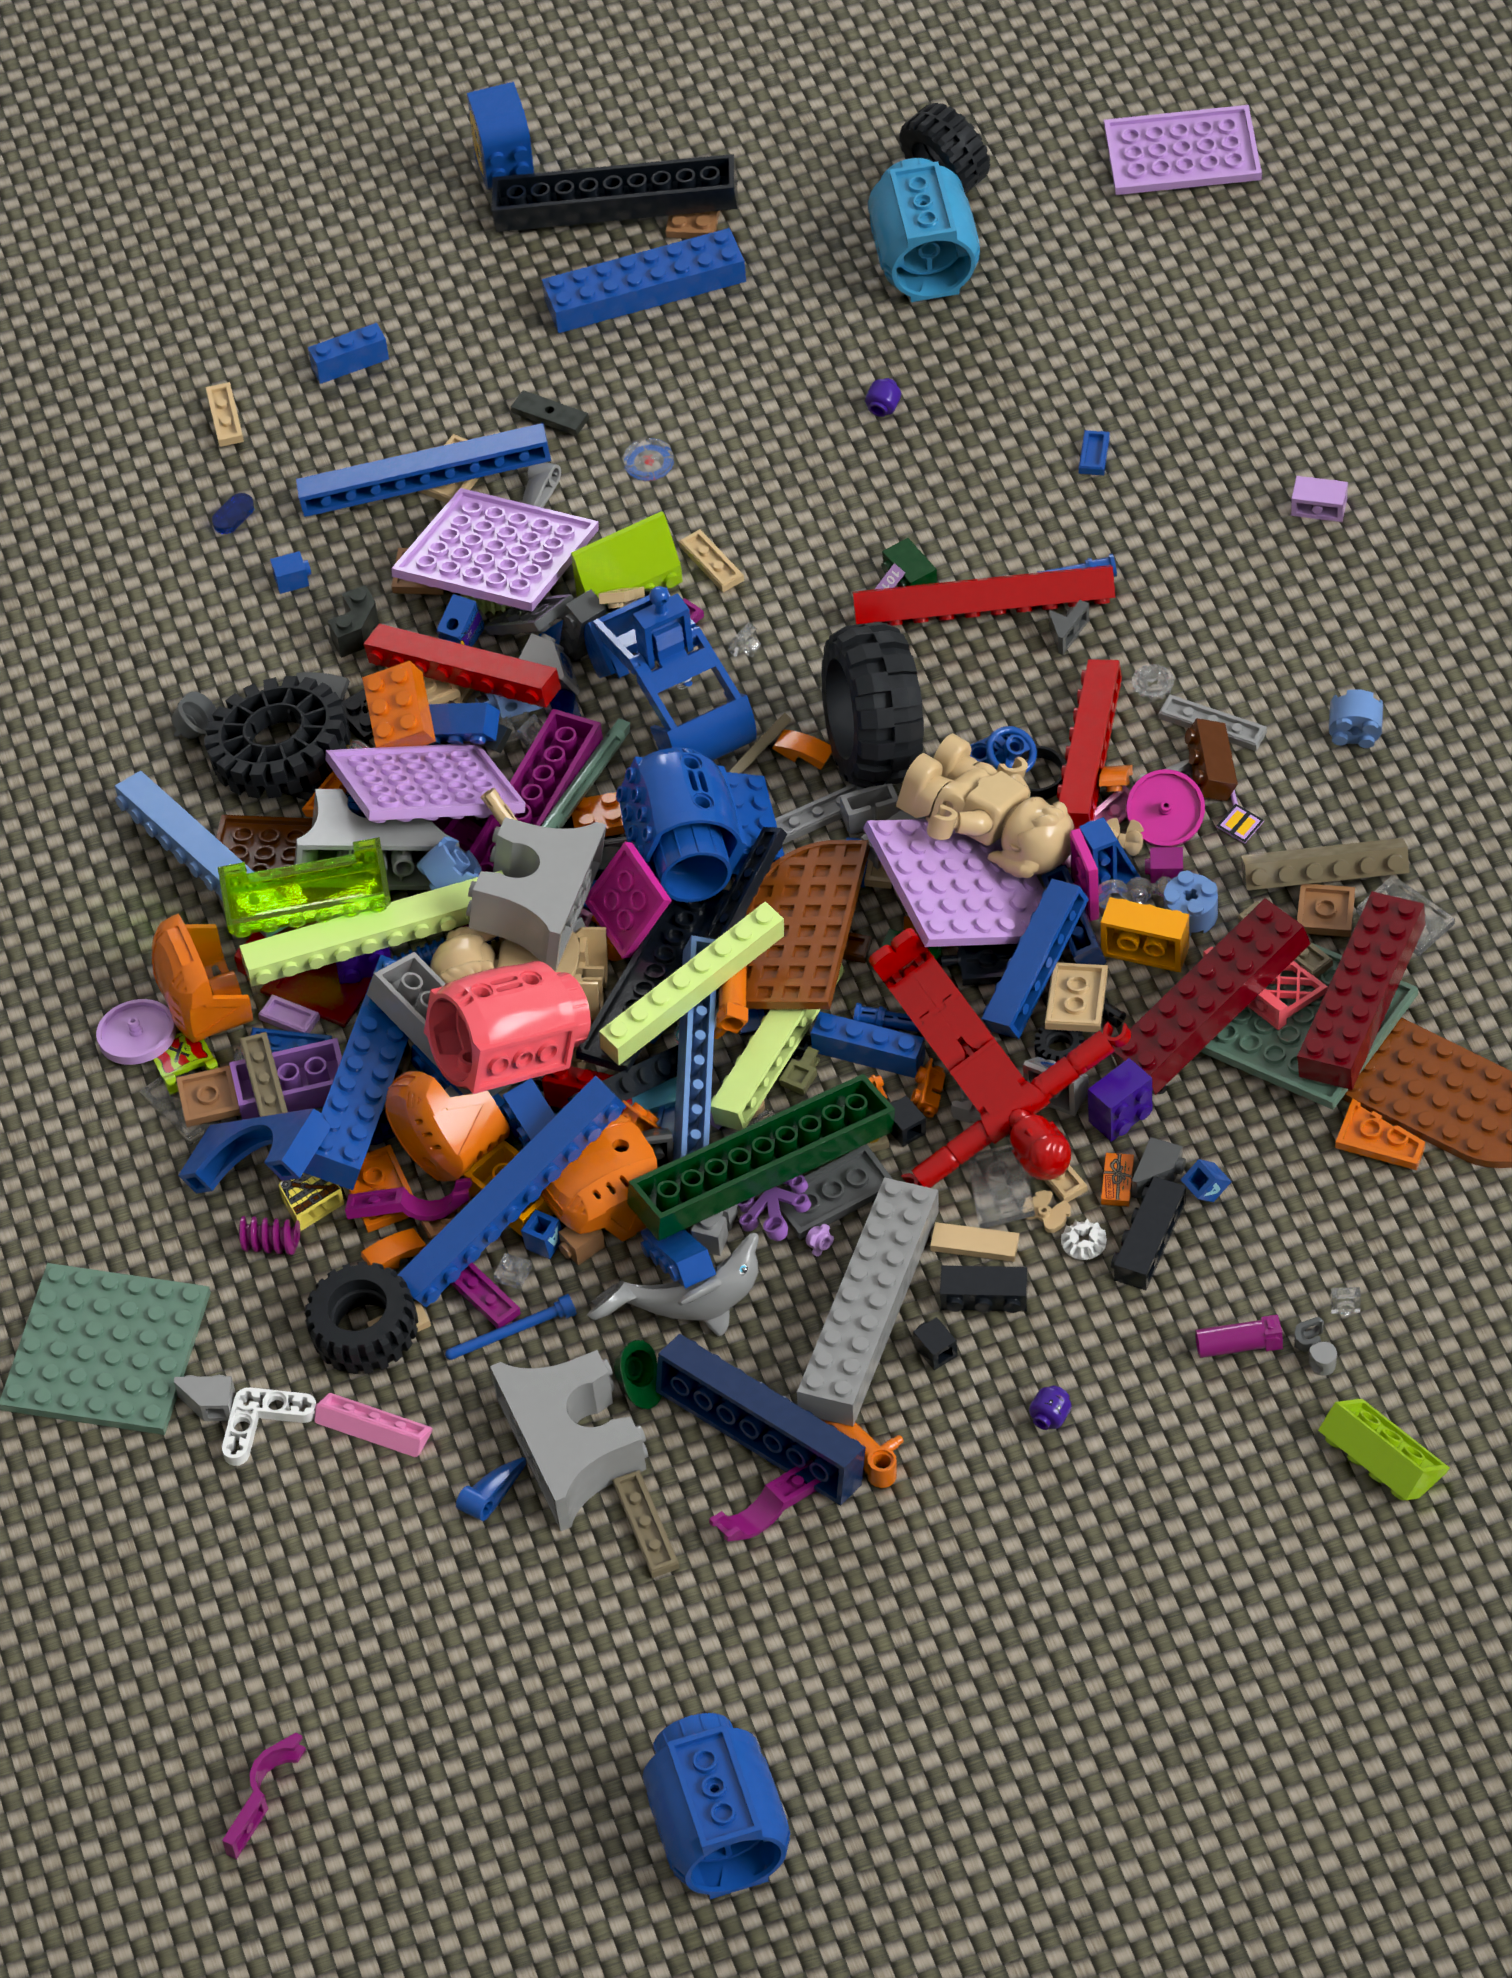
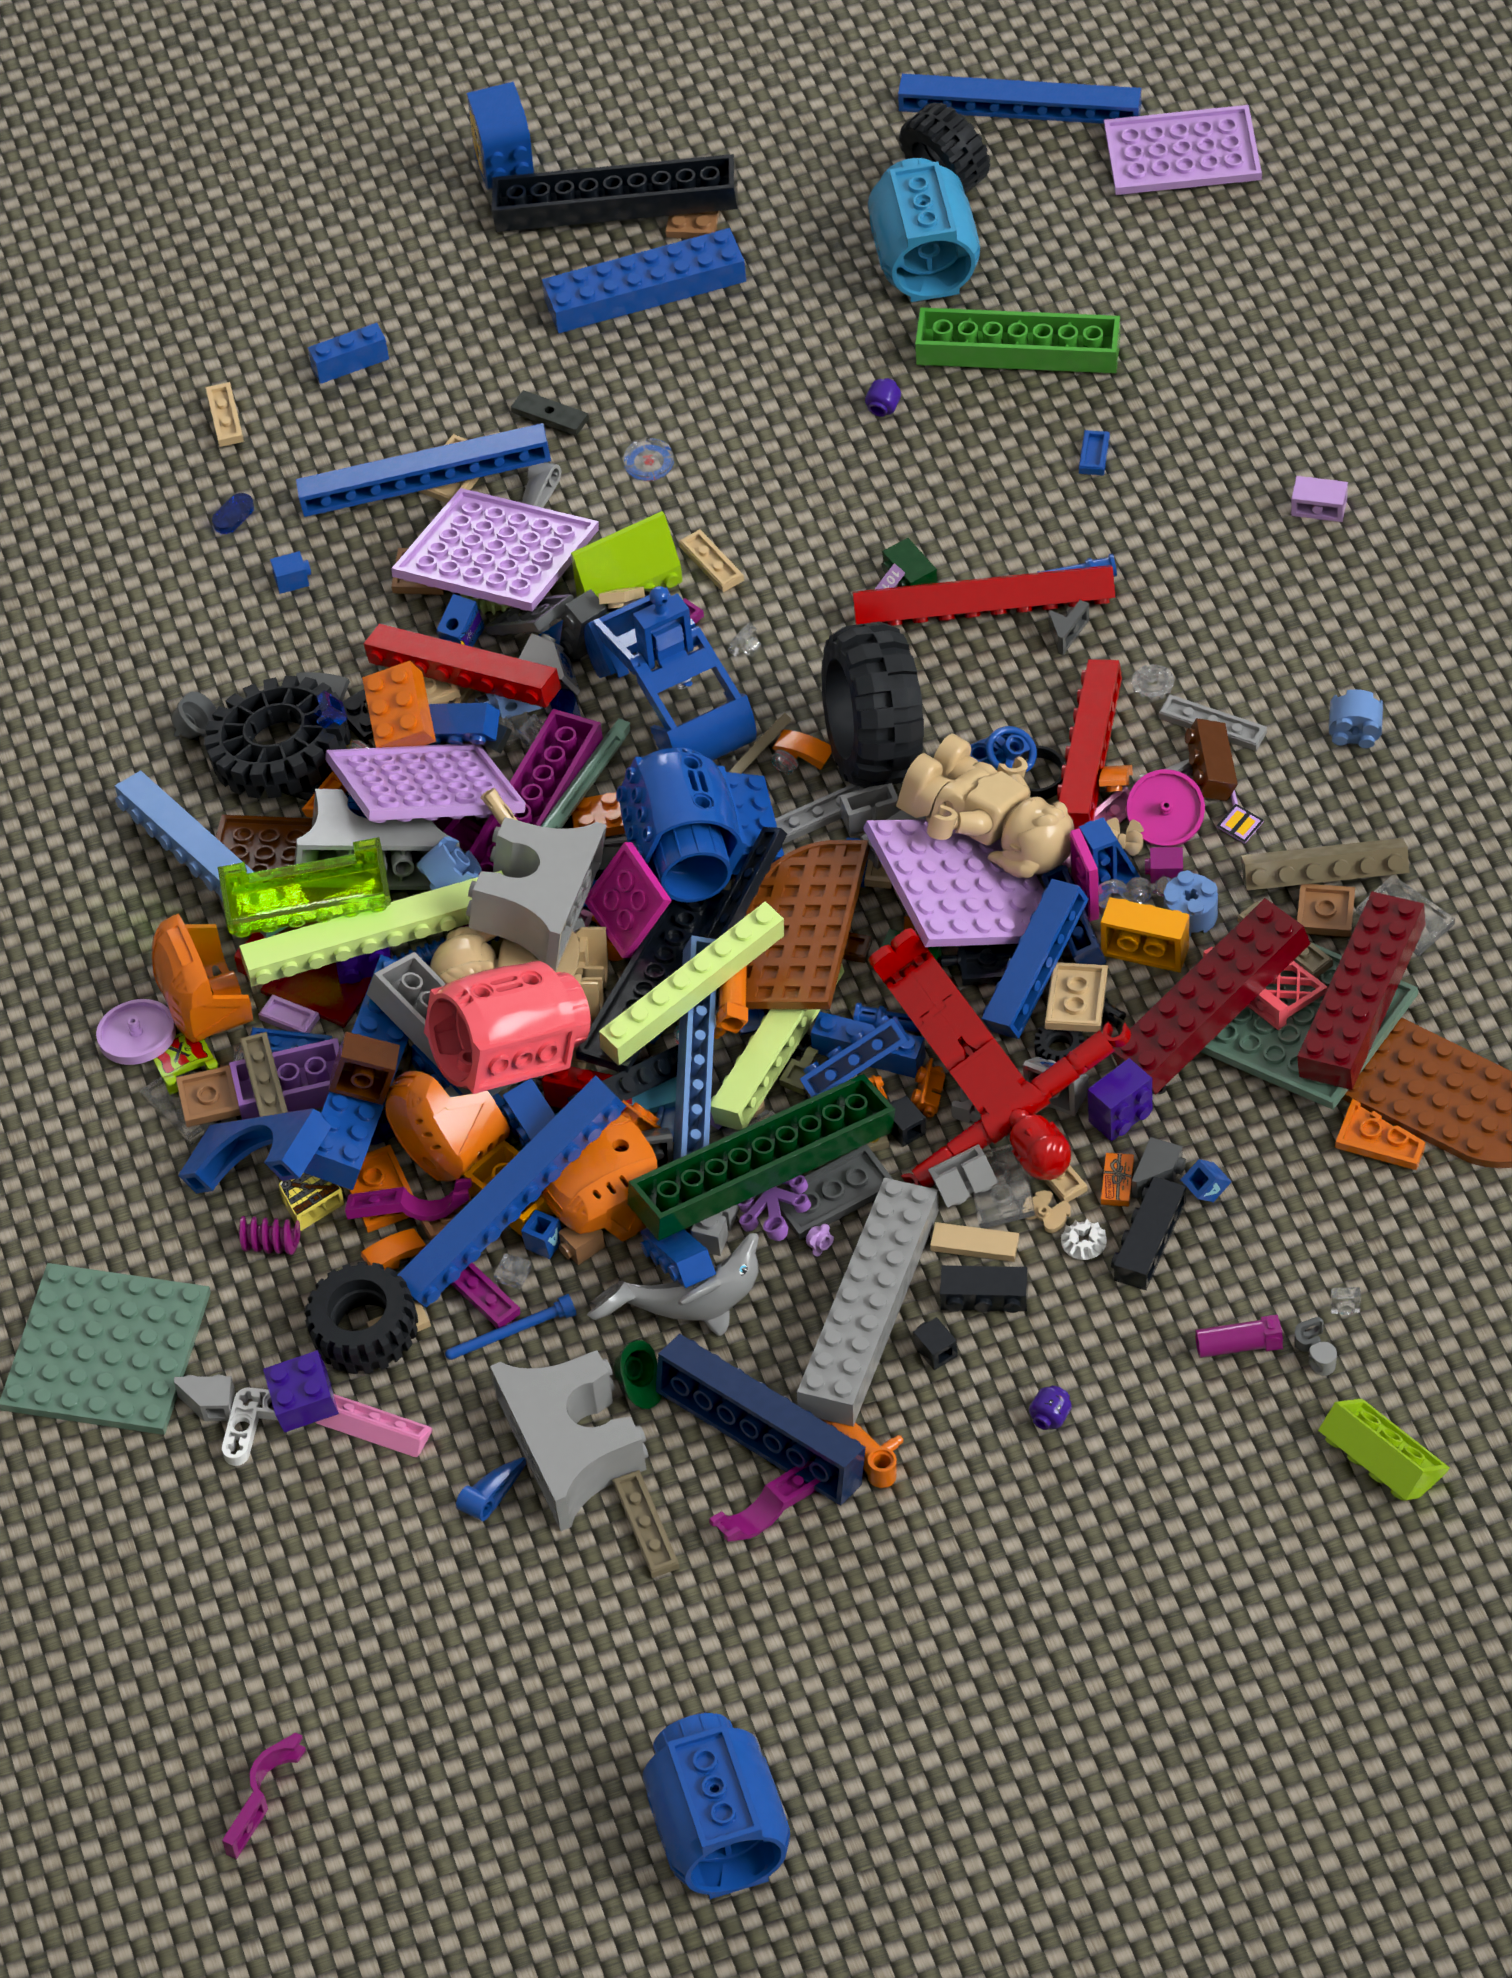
(300, 1391): none -> dark purple brick
(329, 710): none -> clear blue tile
(355, 626): pearl dark grey brick -> none
(364, 1068): none -> reddish brown brick
(784, 762): none -> clear tile
(855, 1058): none -> blue brick
(963, 1175): none -> light grey piece
(1018, 340): none -> bright green brick
(1020, 98): none -> blue brick

